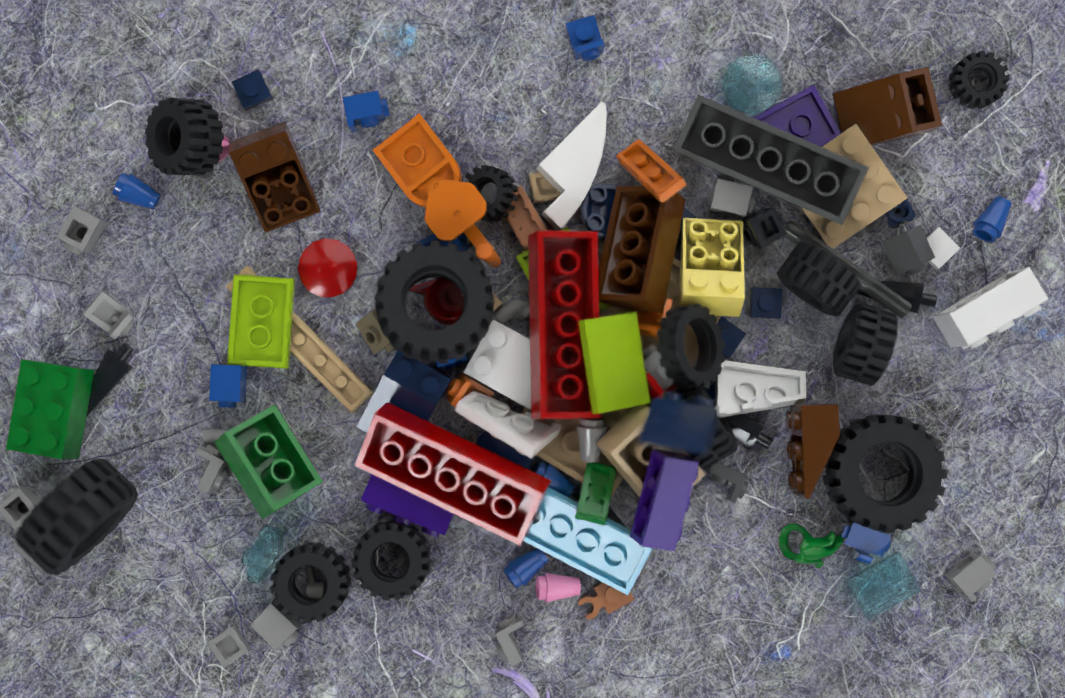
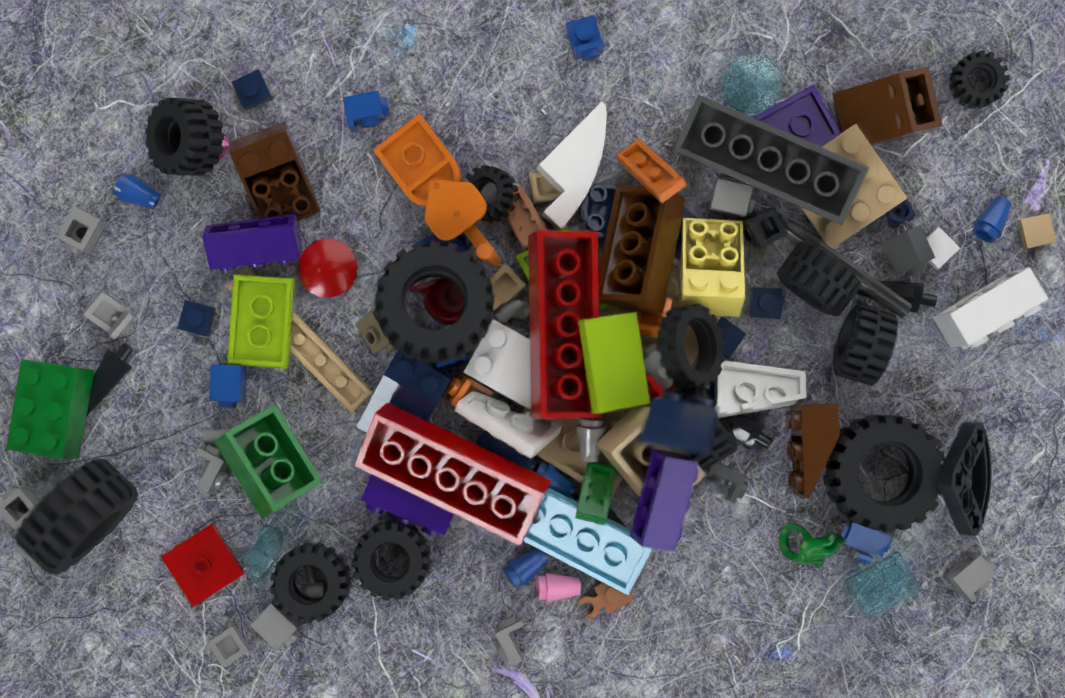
(196, 318): none -> dark blue plate
(203, 564): none -> red plate
(252, 242): none -> dark purple brick
(506, 284): none -> tan tile
(965, 503): none -> black beam
(1036, 231): none -> tan tile

